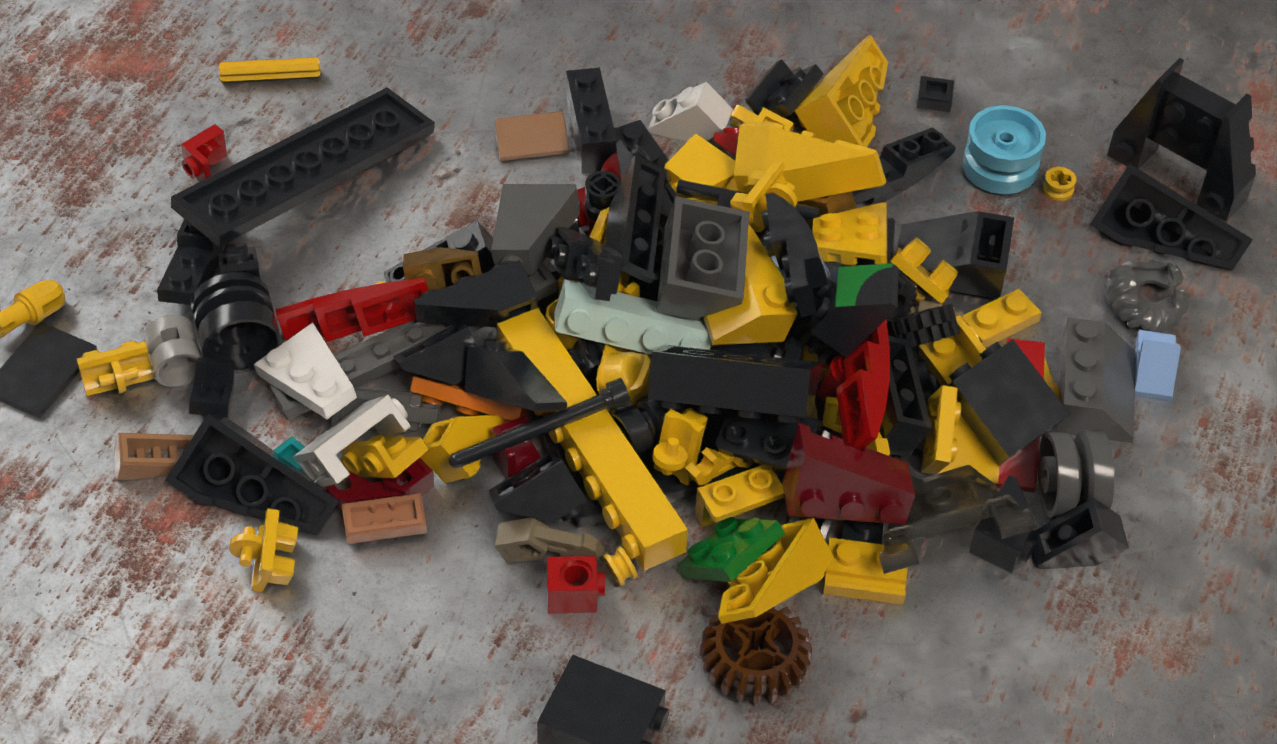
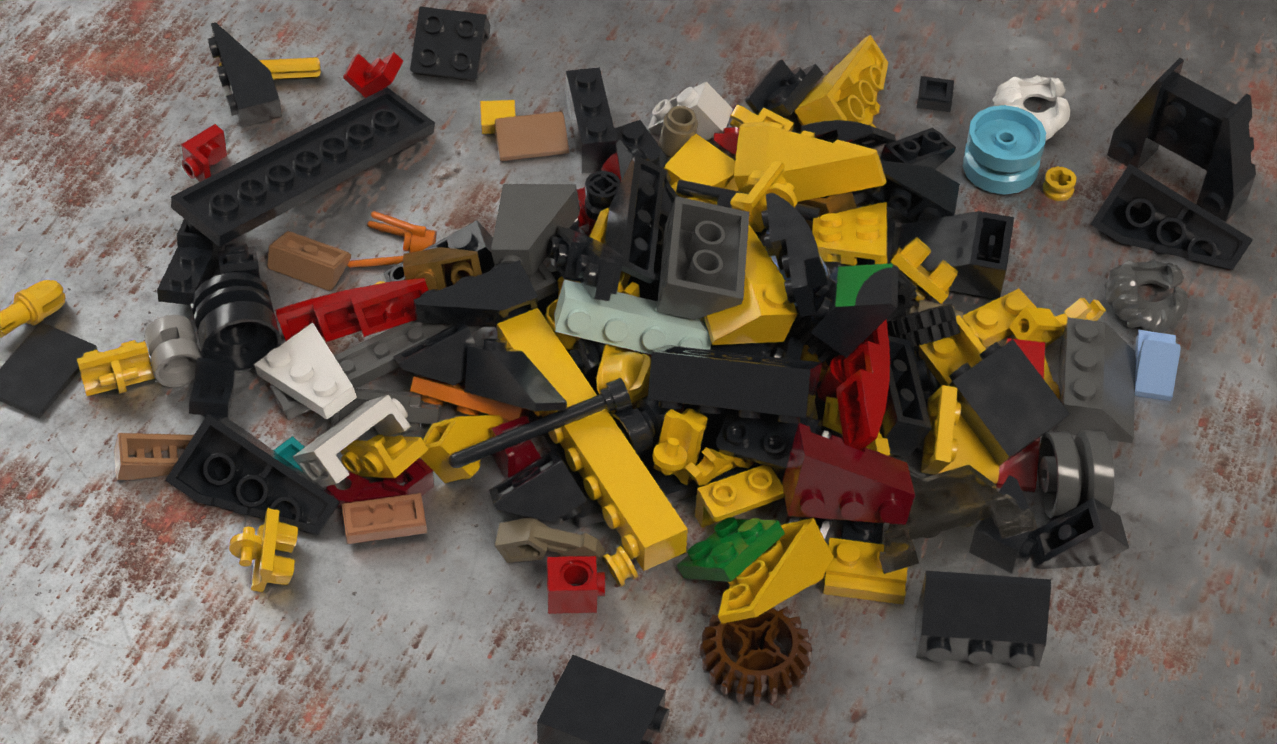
(249, 80): none -> black slope
(307, 260): none -> medium nougat slope
(372, 77): none -> red bracket
(415, 239): none -> orange plant
(449, 43): none -> black bracket
(493, 110): none -> yellow tile
(677, 129): none -> dark tan brick
(850, 132): none -> black slope
(916, 191): none -> black slope
(982, 618): none -> black slope
(1018, 90): none -> white piece
(1043, 326): none -> yellow piece

